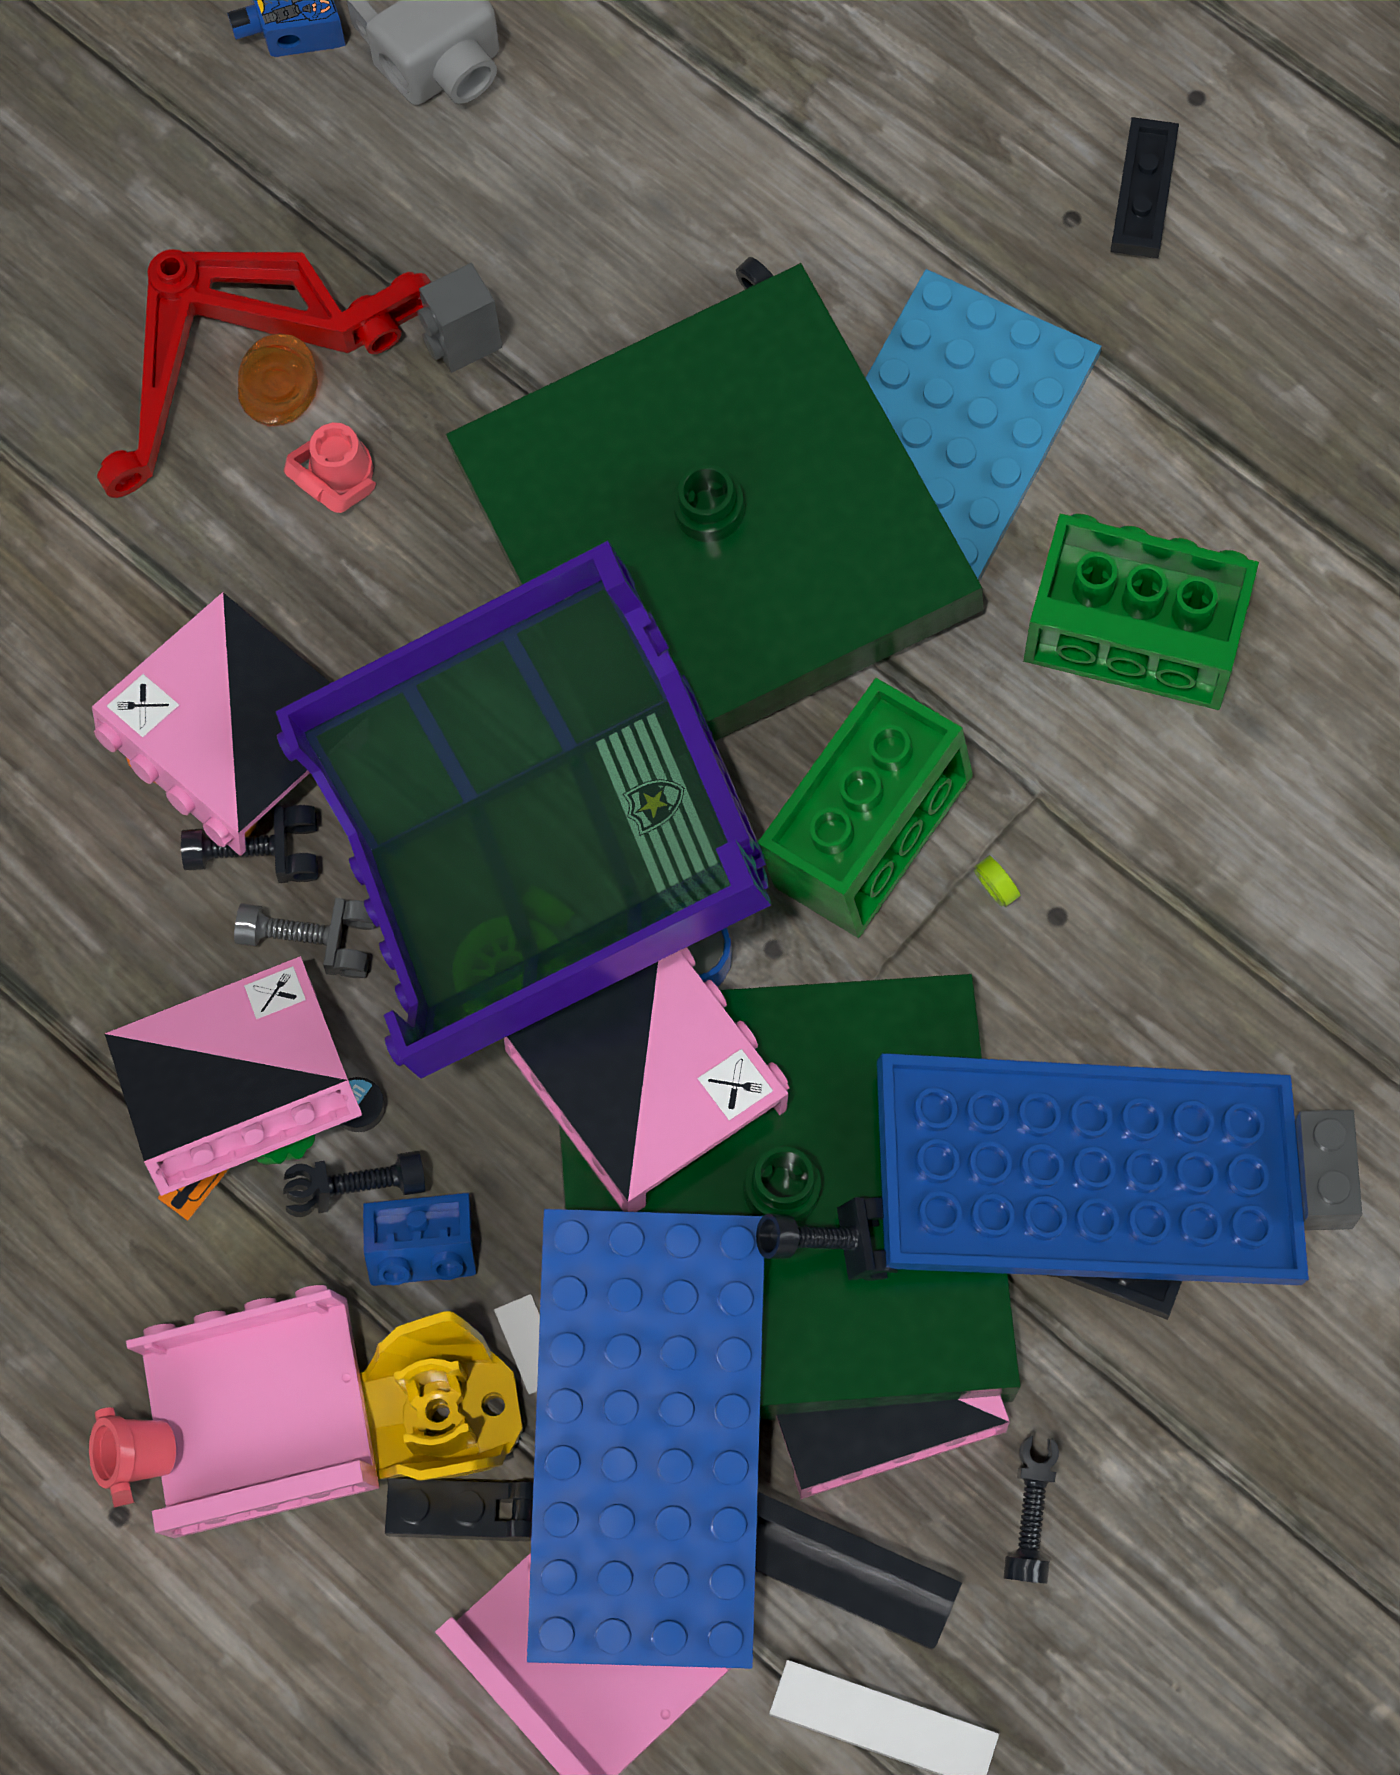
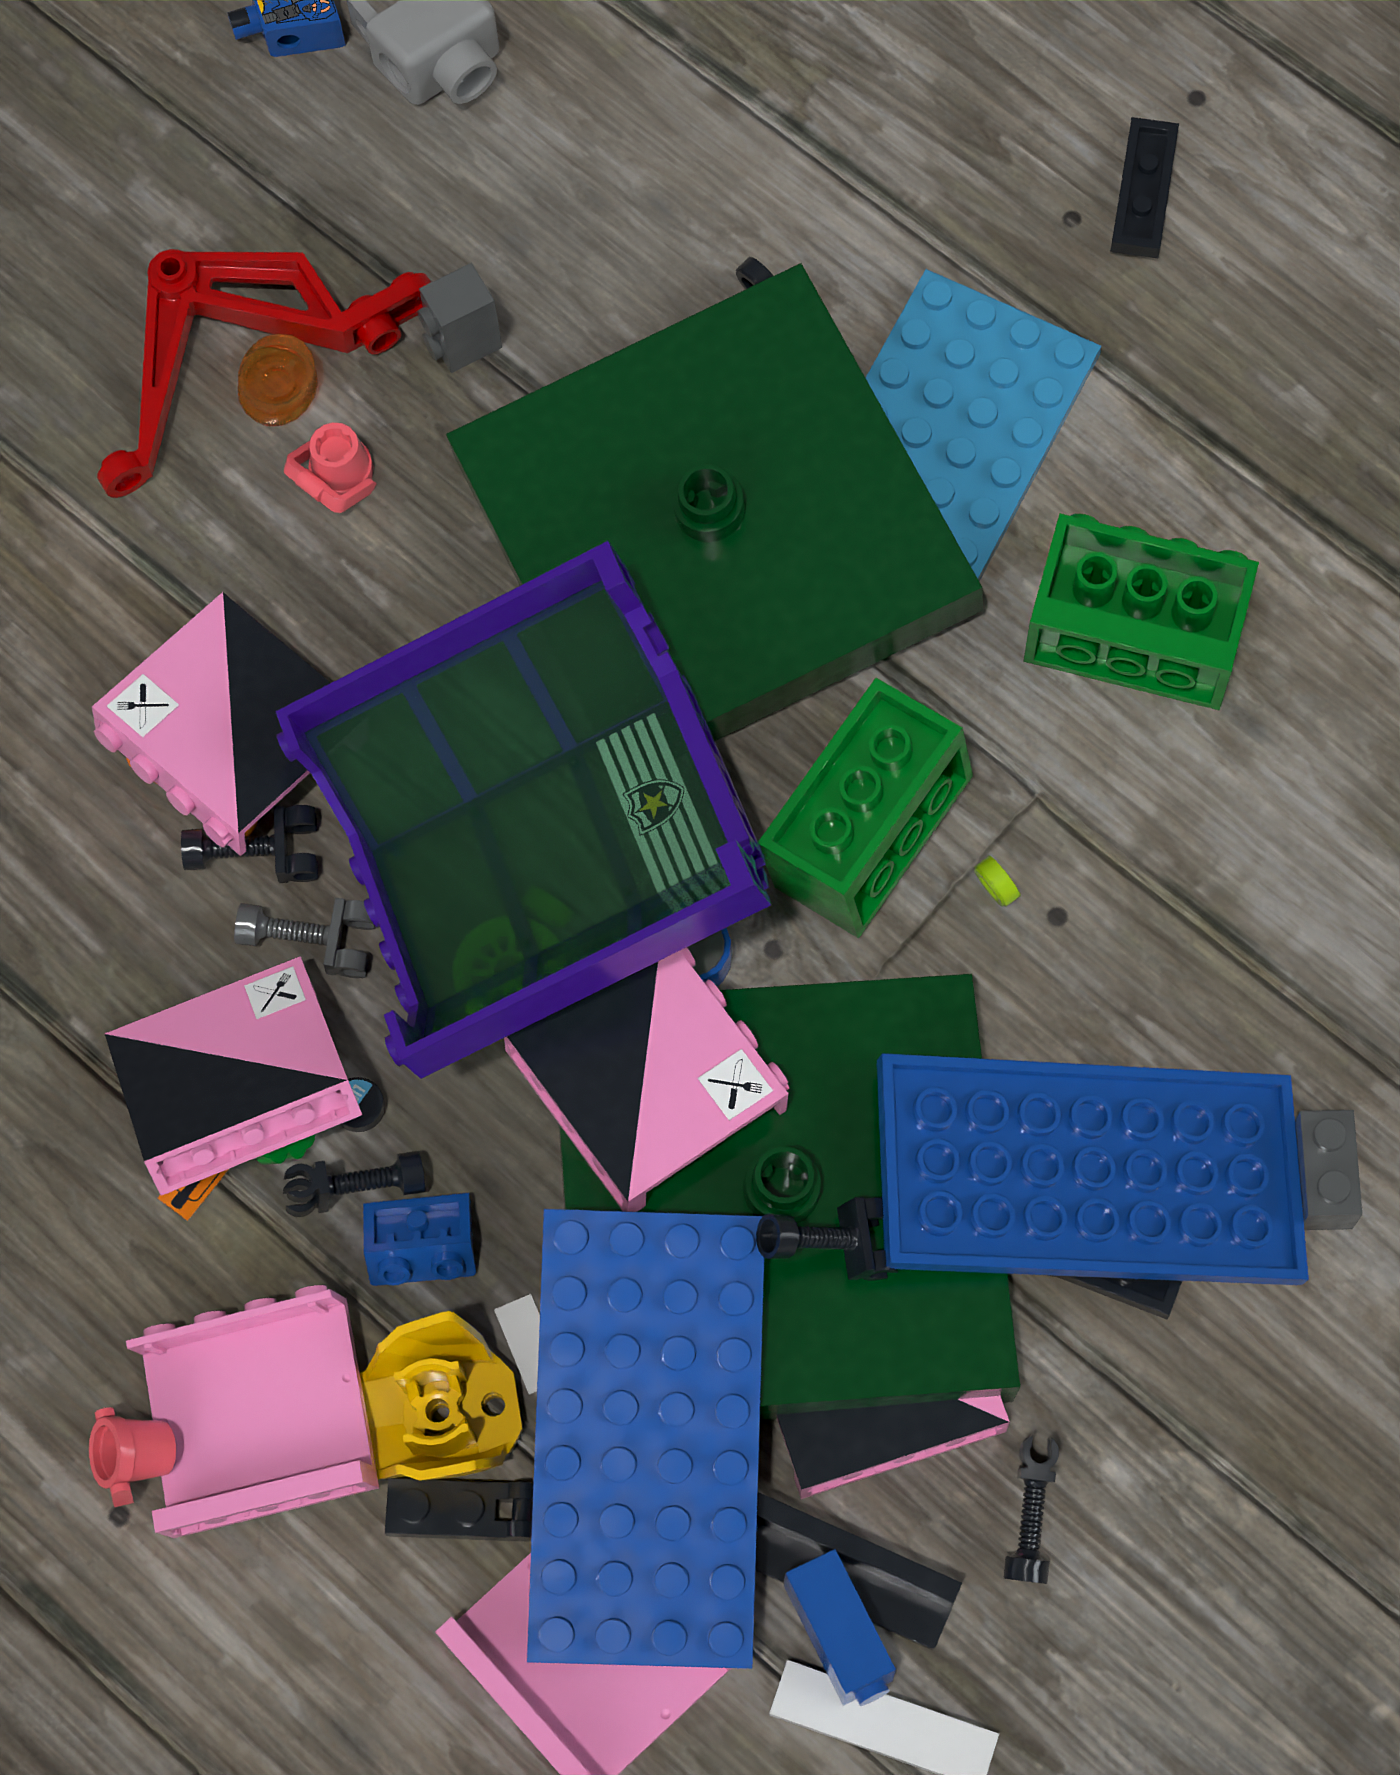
(840, 1629): none -> blue brick

